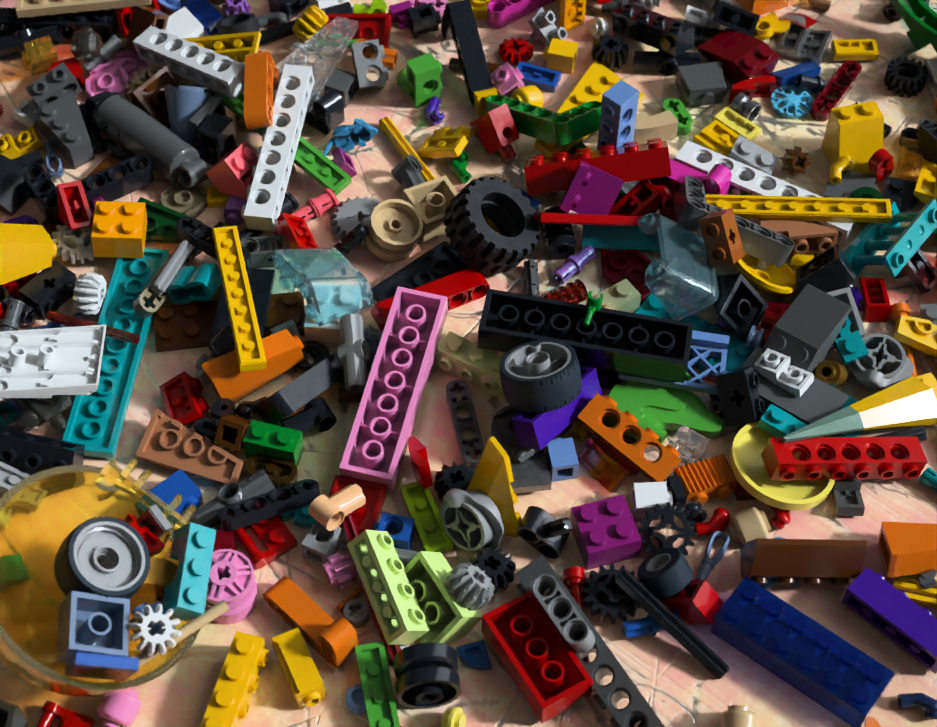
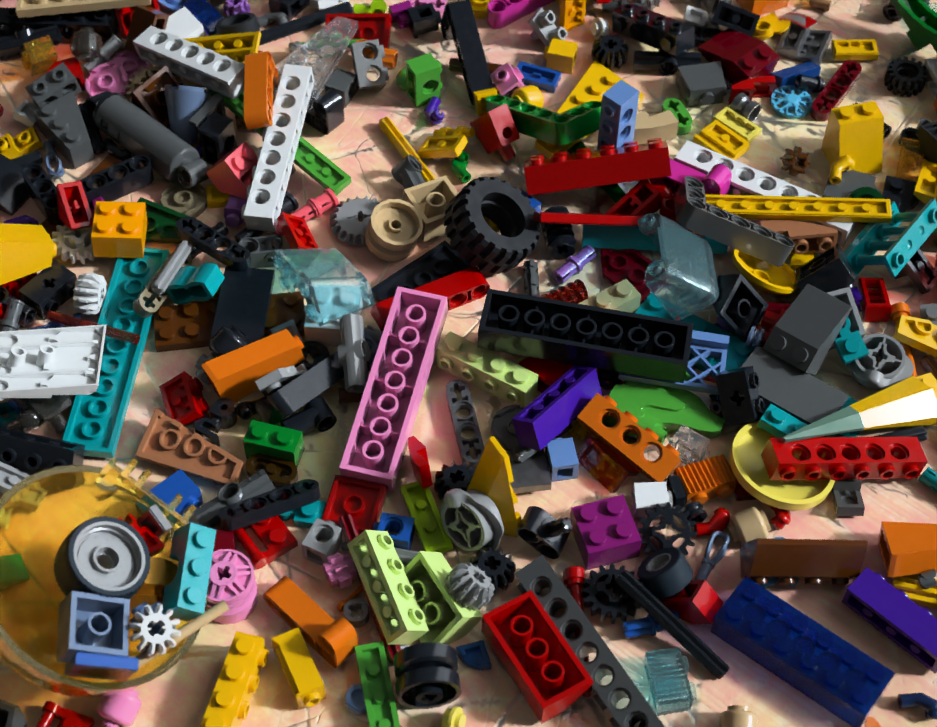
(231, 432): reddish brown brick -> none
(239, 299): yellow tile -> none
(279, 378): none -> light grey wing
(310, 23): yellow gear -> none
(333, 509): light nougat piece -> none
(343, 161): magenta tile -> none
(350, 135): dark azure animal -> none
(352, 238): black axle -> none
(509, 54): red gear -> none
(540, 376): black wheel -> none
(572, 622): light grey beam -> none
(591, 191): magenta bracket -> none
(592, 305): green hand -> none
(669, 681): none -> clear light blue brick
(721, 238): dark orange brick -> none
(753, 155): light grey plate -> none
(779, 371): white slope -> none
(838, 373): pearl gold brick -> none
(881, 164): red beam -> none

